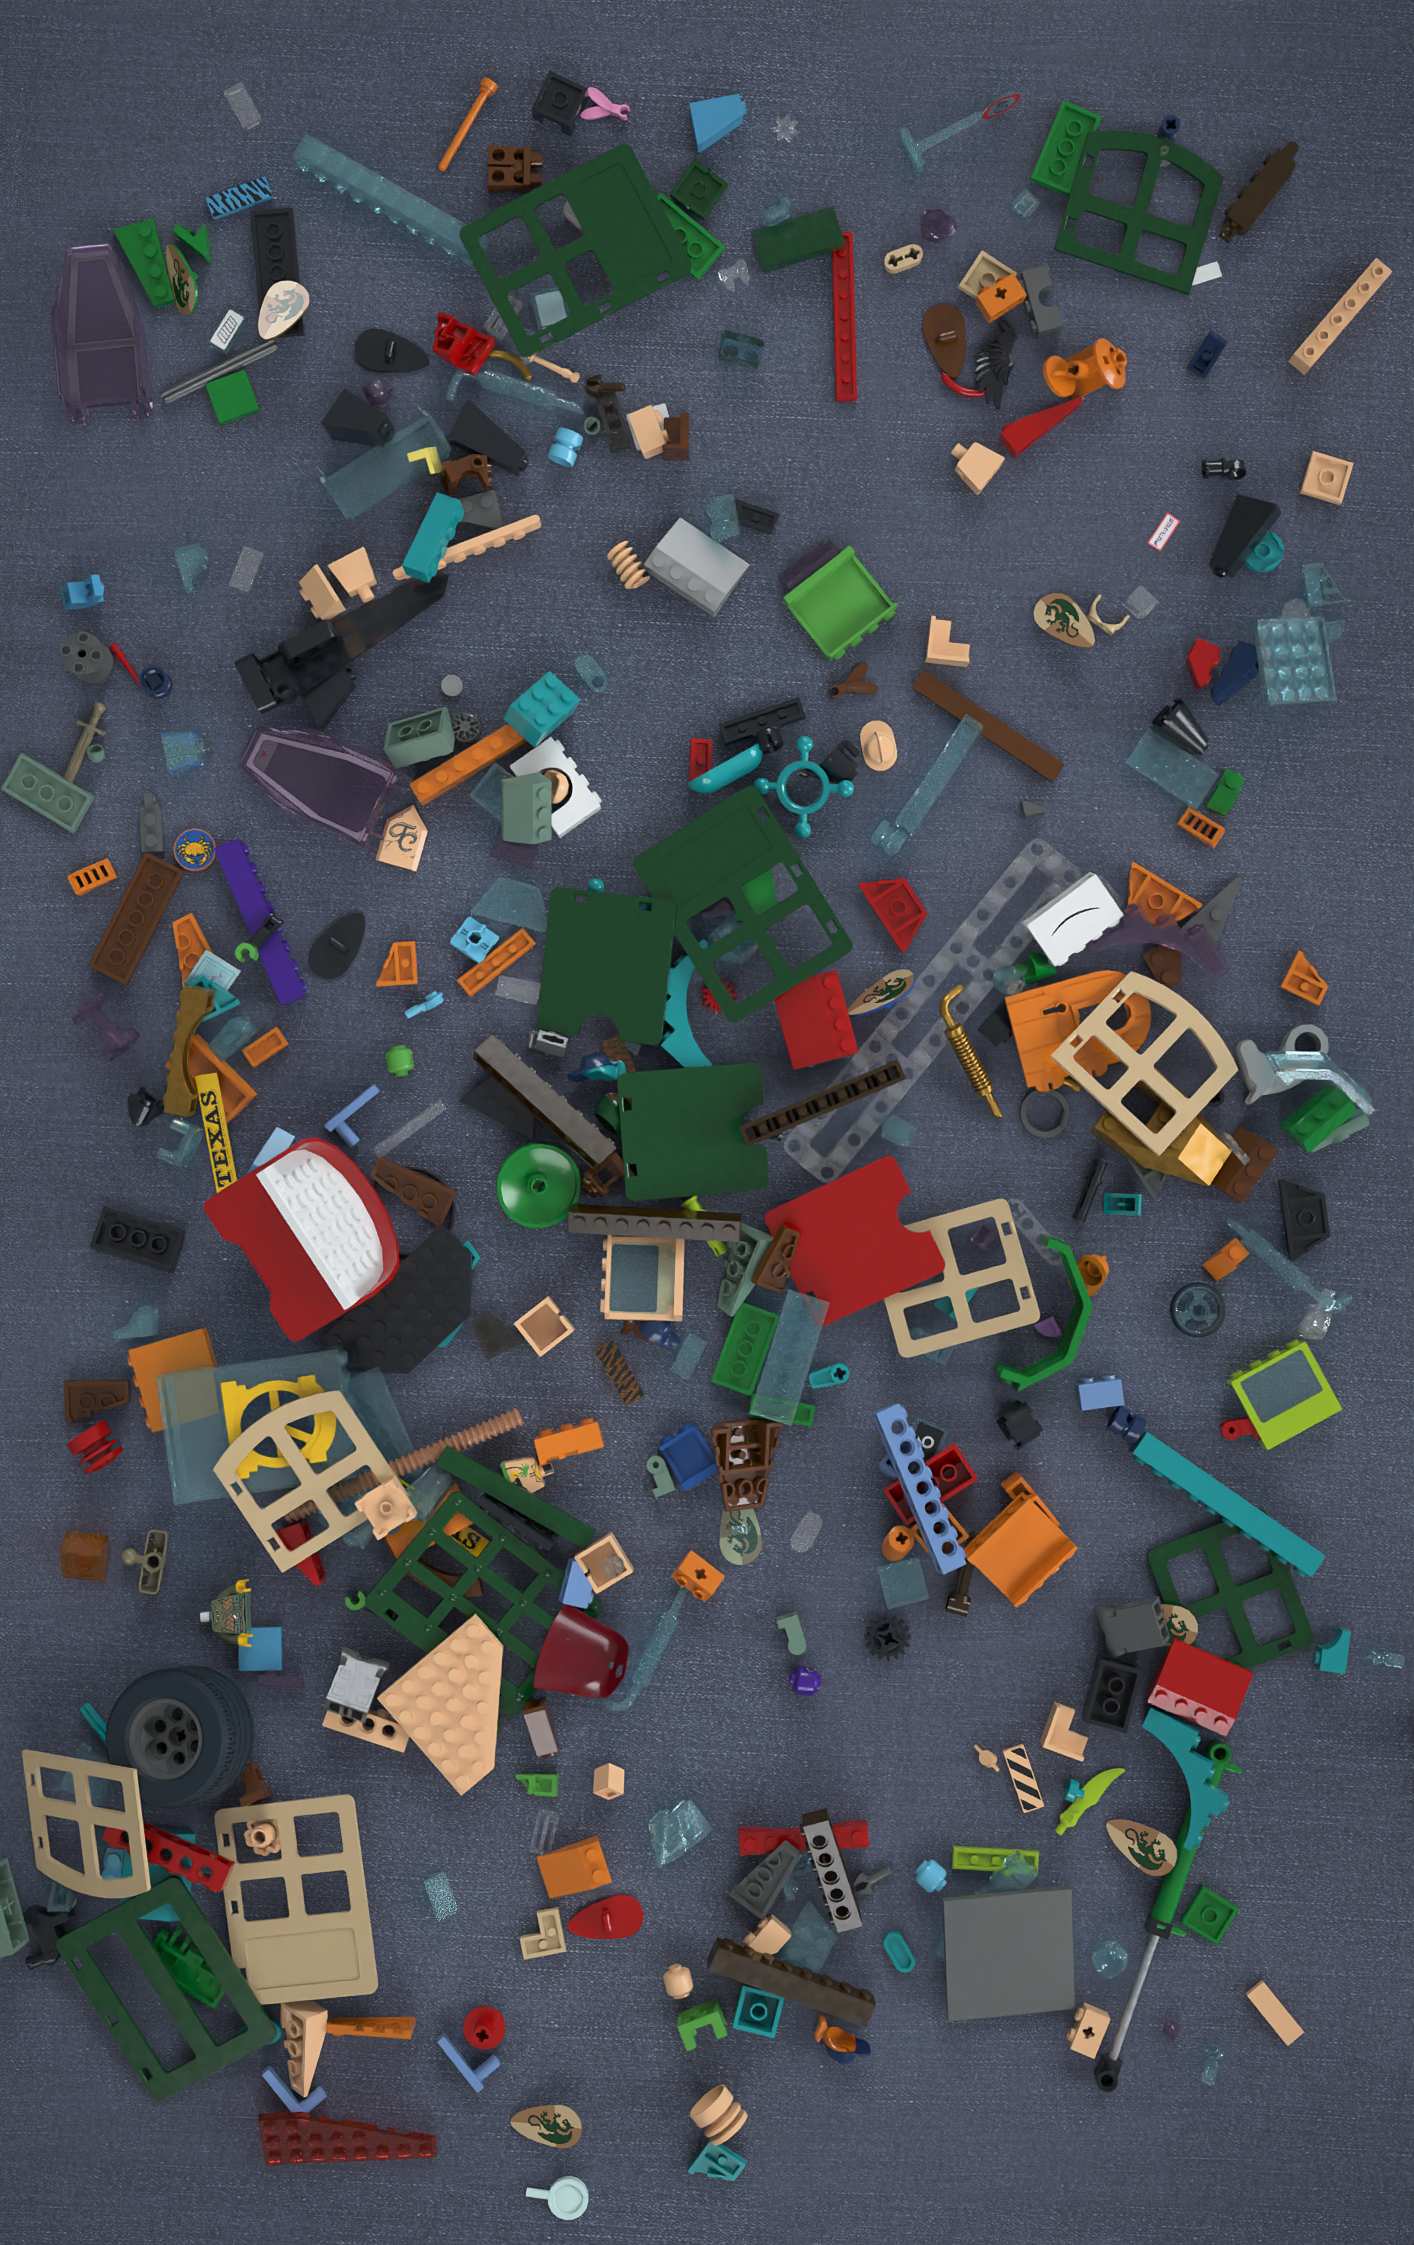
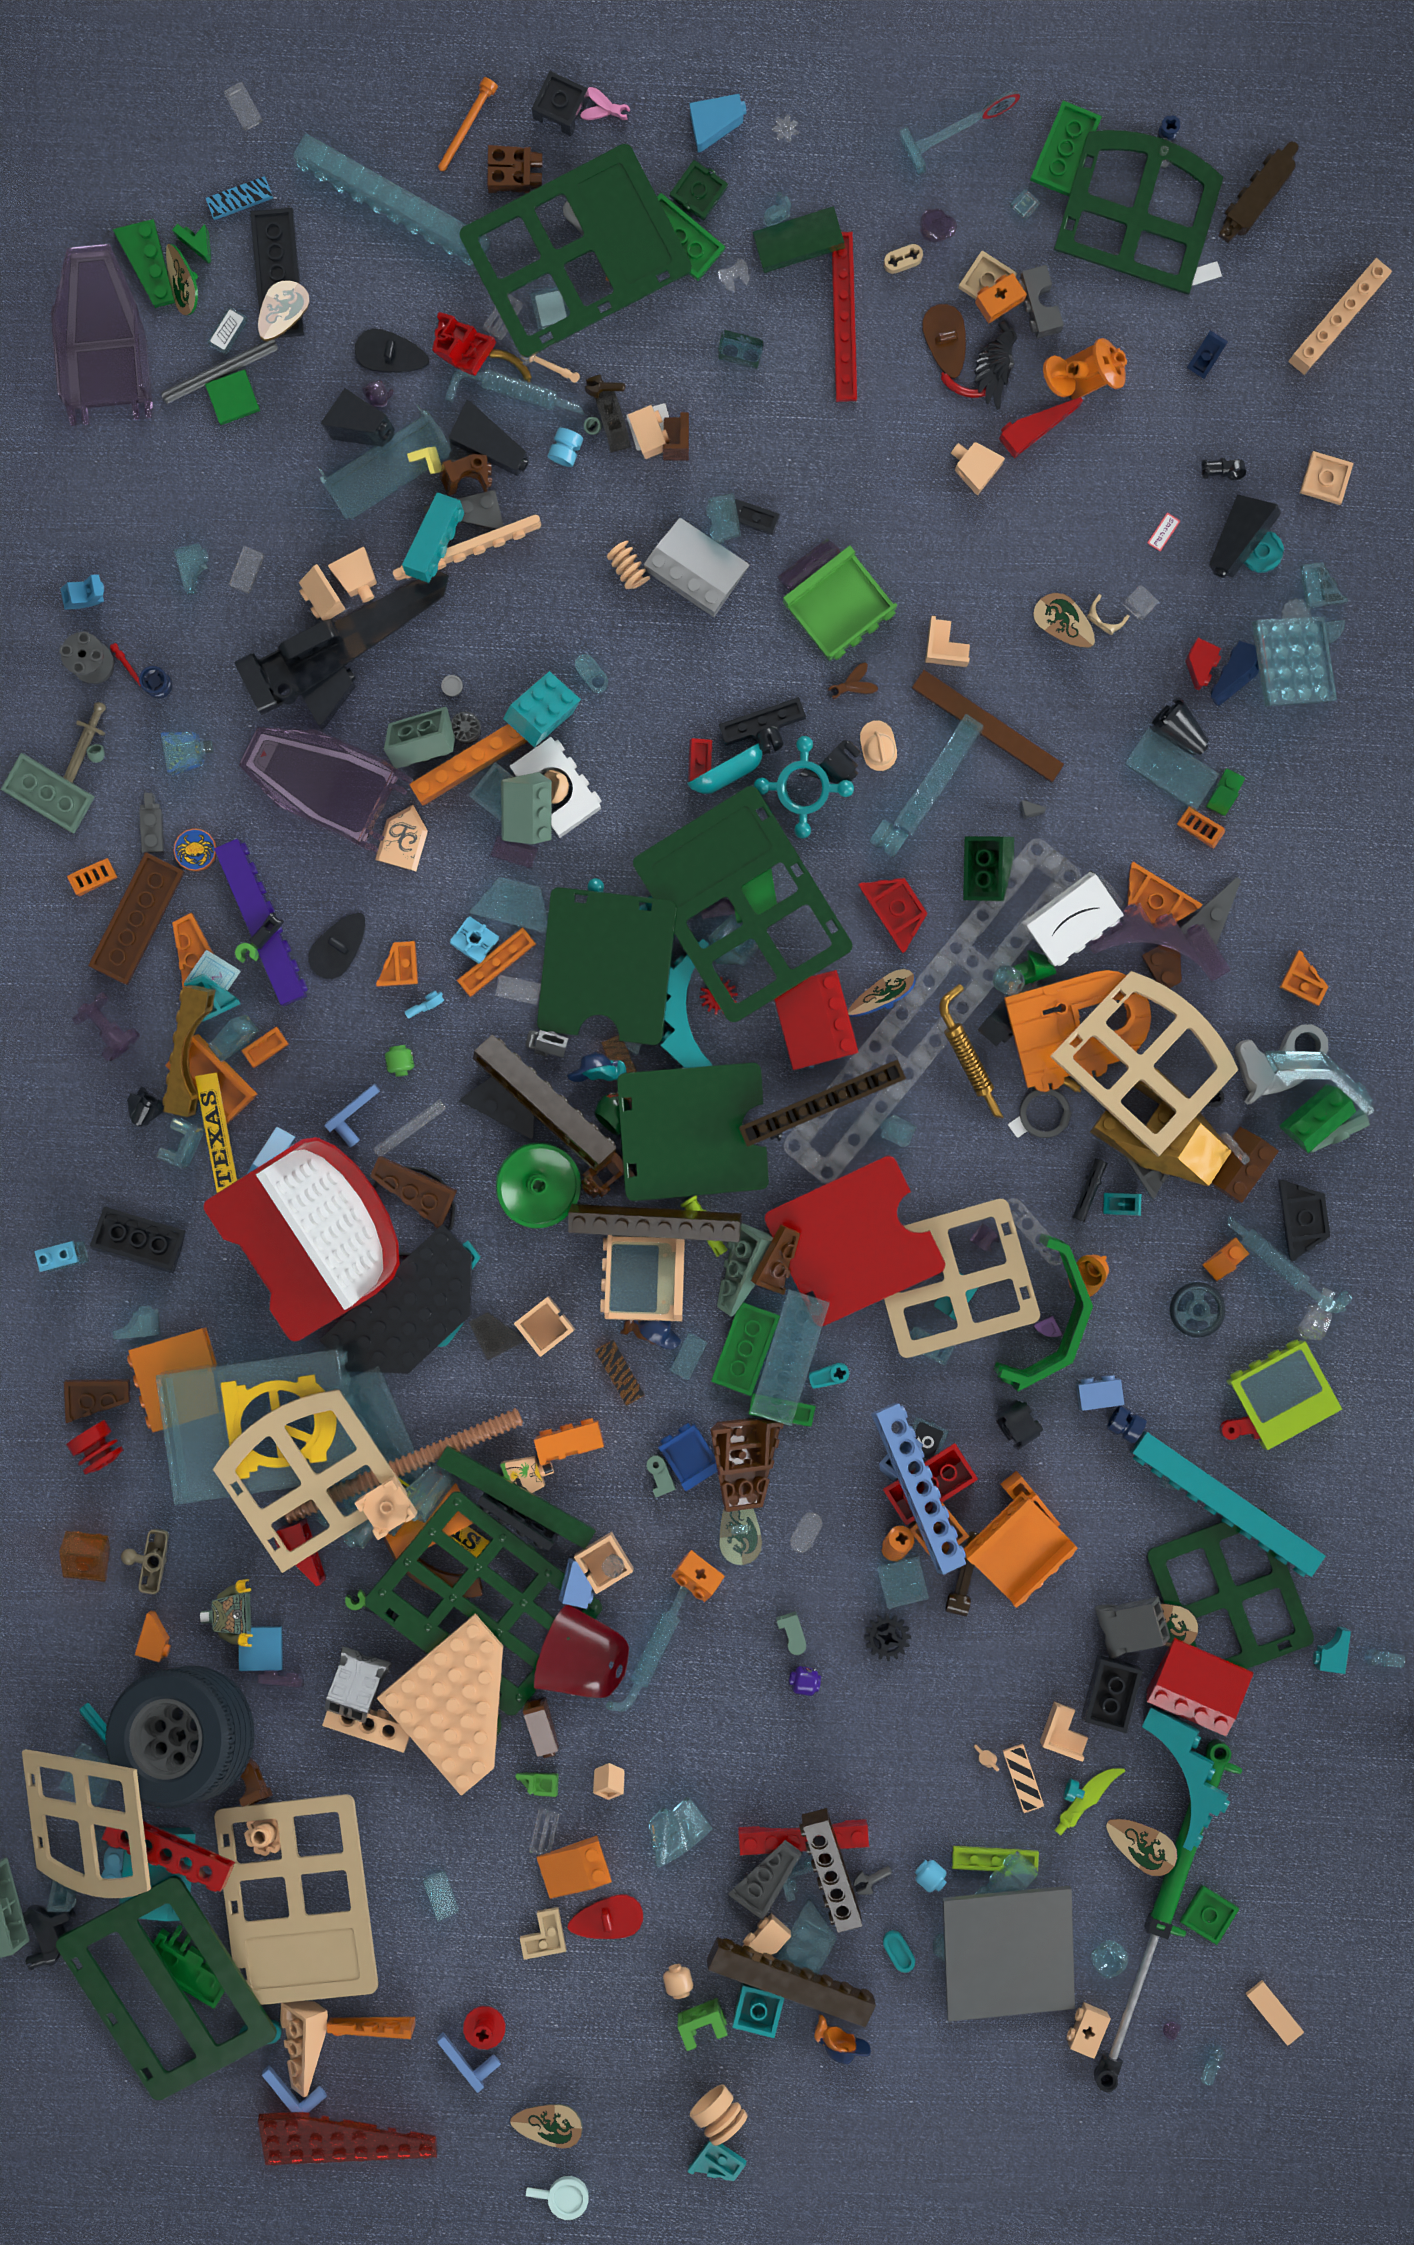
(61, 1256): none -> medium azure hips
(153, 1639): none -> orange slope
(987, 867): none -> dark green slope
(1017, 1127): none -> white sticker

